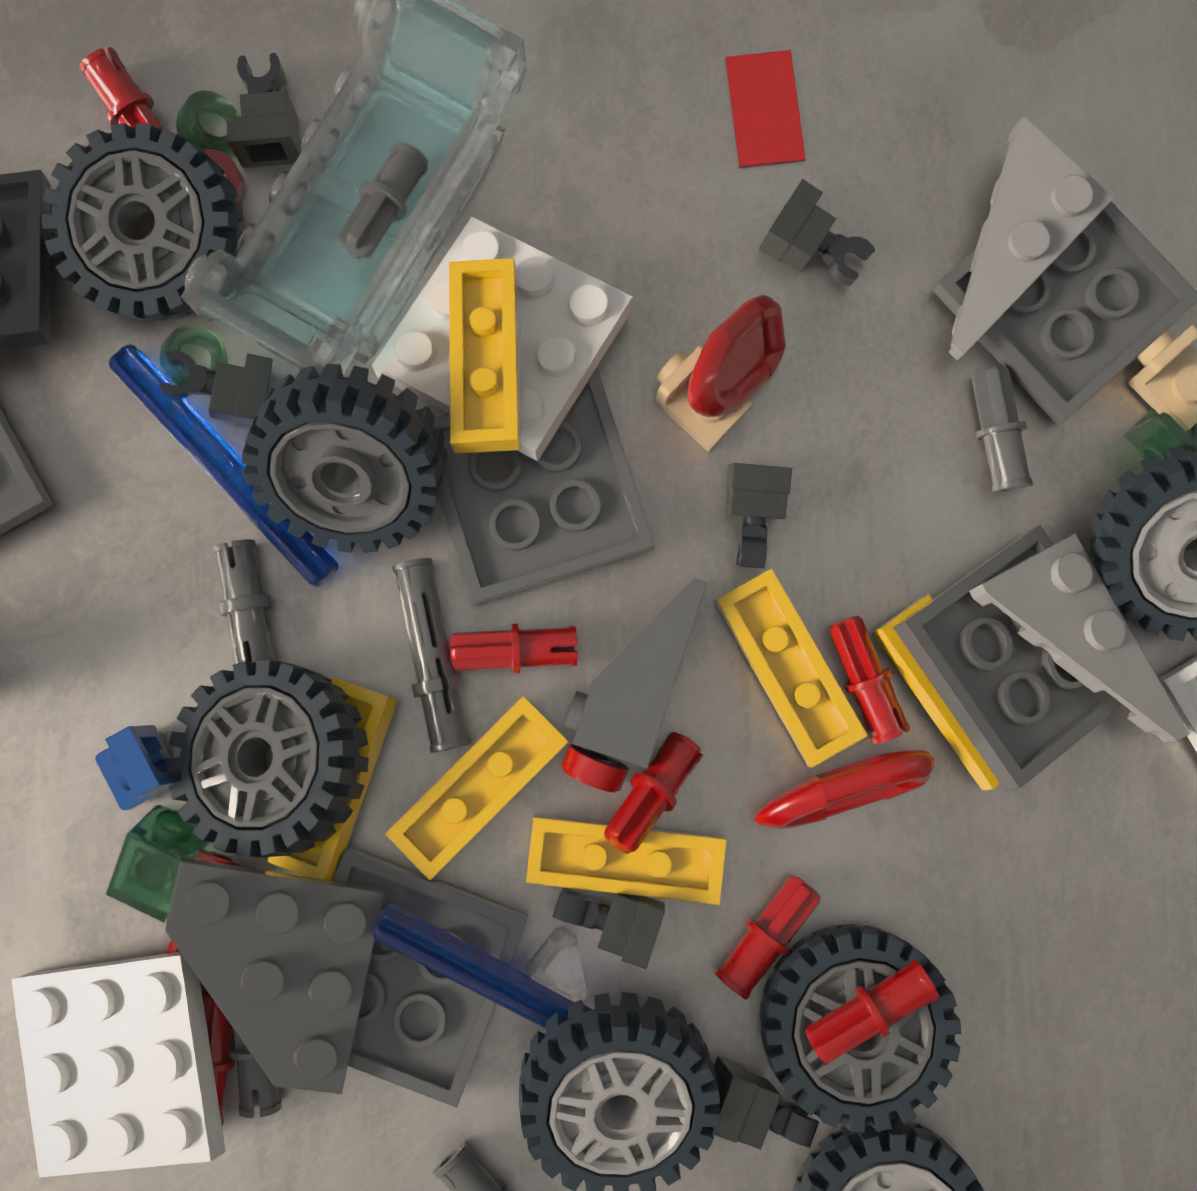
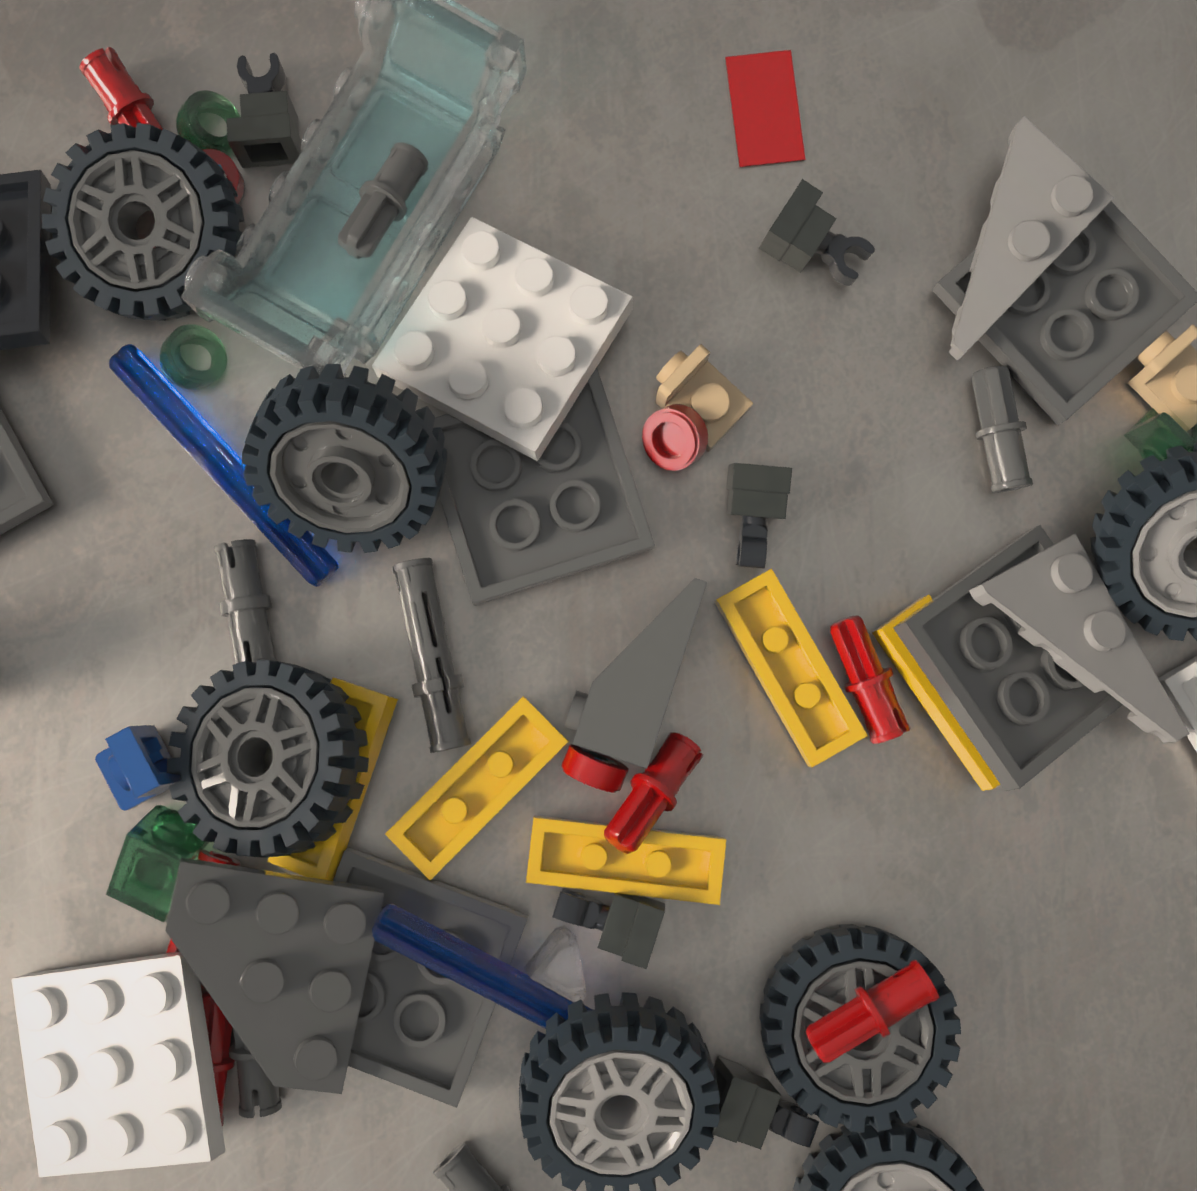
(233, 389): pearl dark grey piece -> none
(484, 356): yellow plate -> none
(513, 648): red axle -> none
(675, 437): none -> tile
(738, 358): red piece -> none
(768, 936): red axle -> none
(847, 789): red piece -> none

